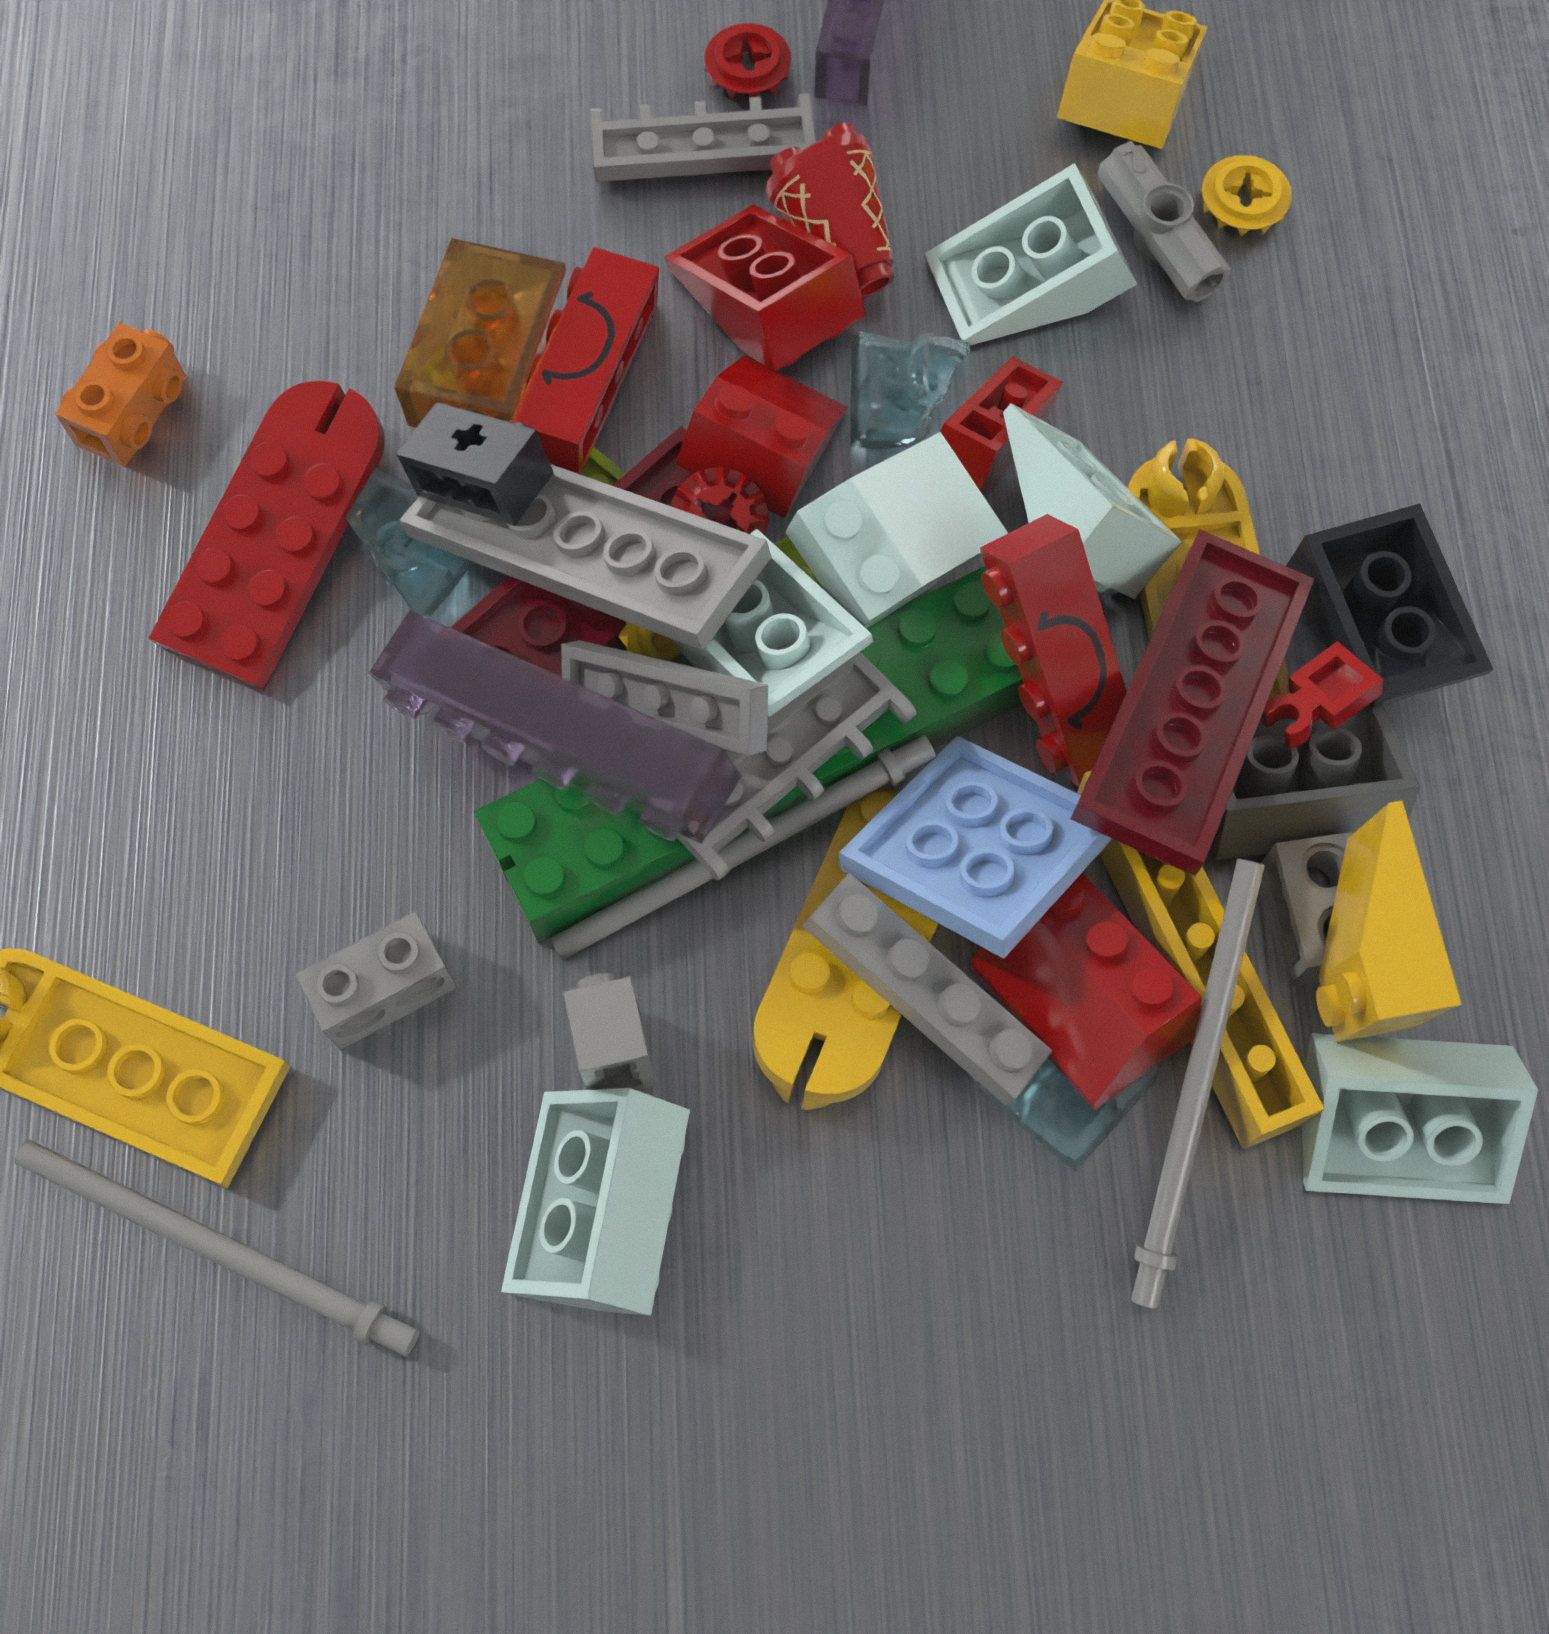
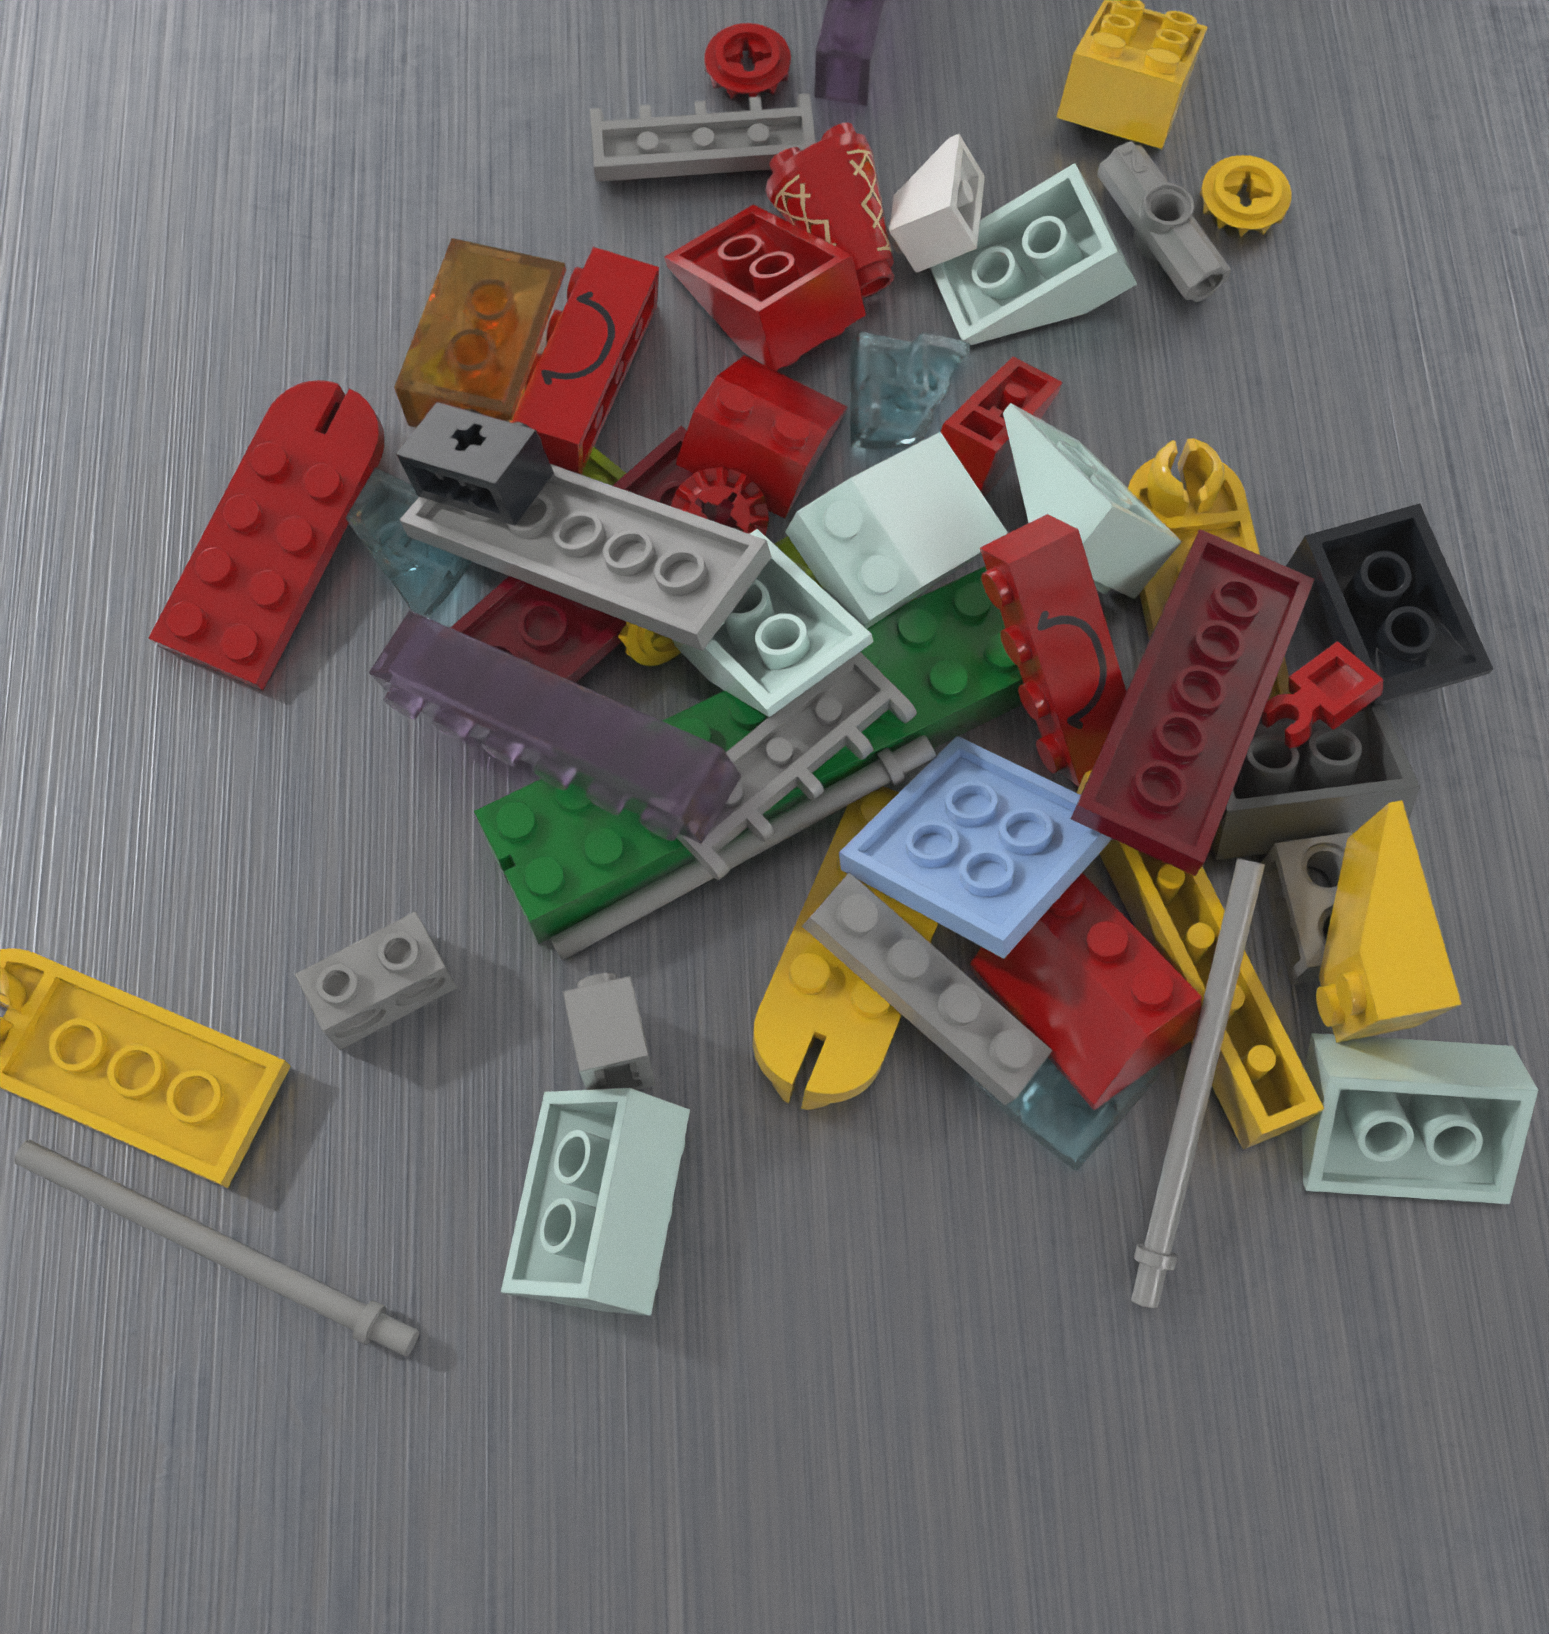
(122, 393): orange brick -> none
(696, 700): light grey plate -> none
(939, 208): none -> white slope

